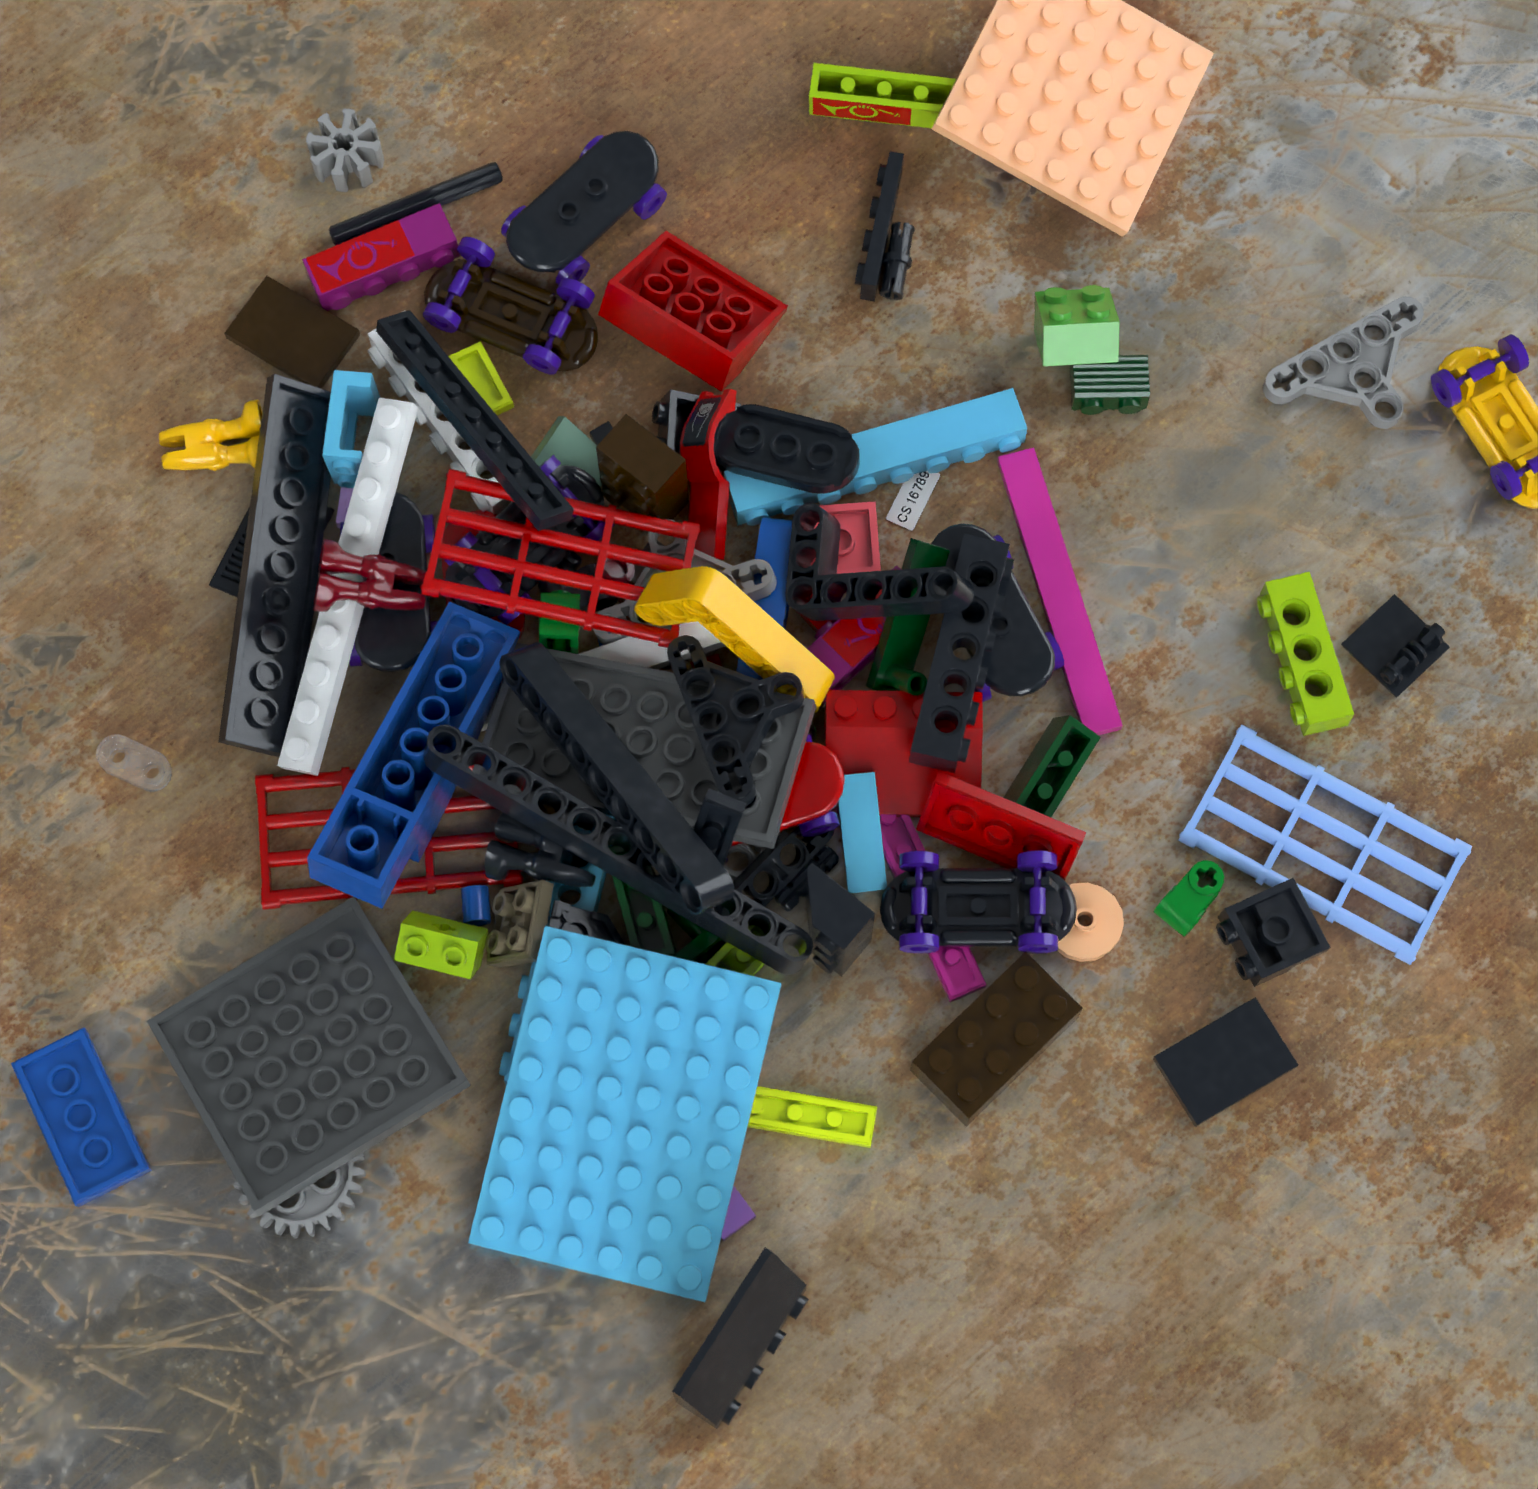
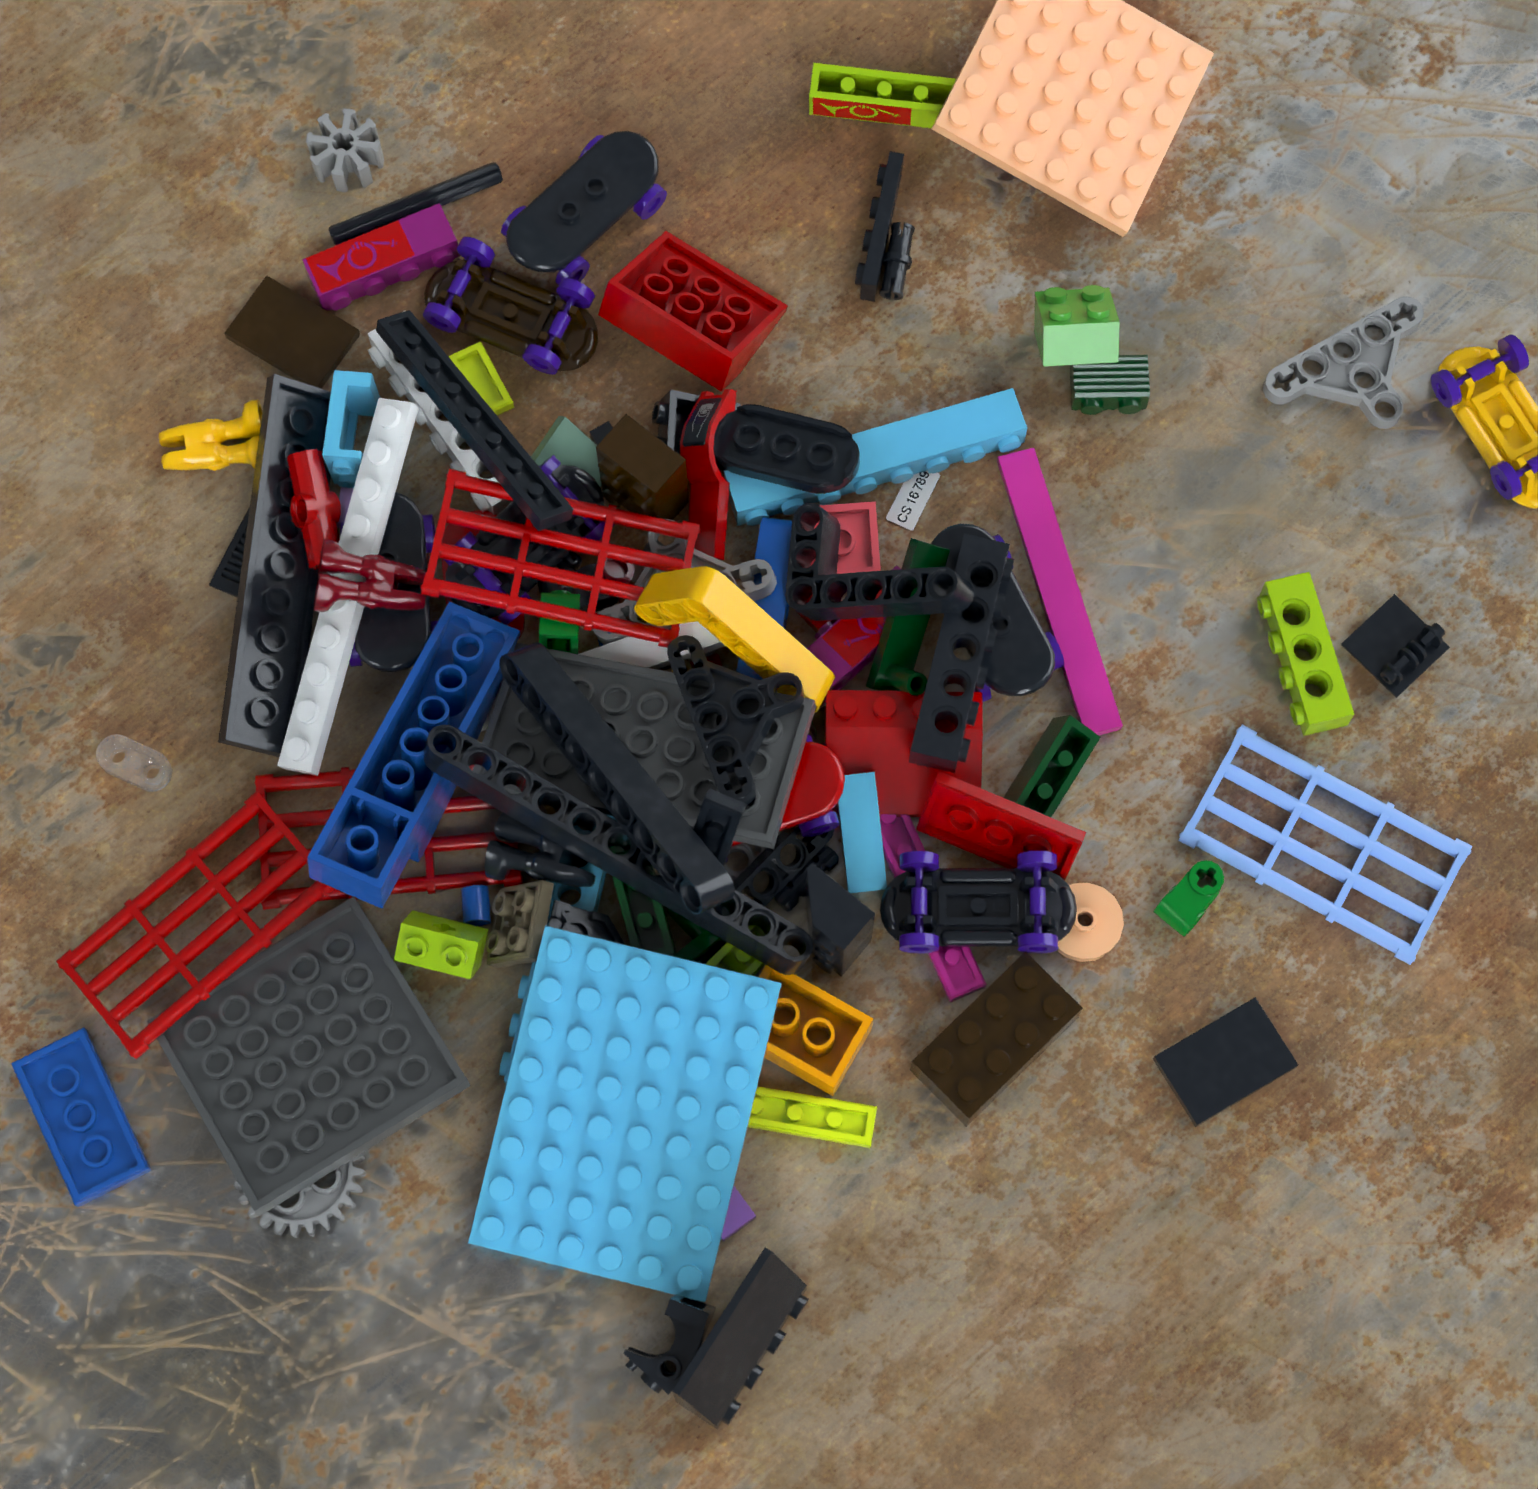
(178, 962): none -> red door
(313, 505): none -> red piece
(690, 1324): none -> black tile
(814, 1032): none -> light orange brick
(1271, 932): black plate -> none

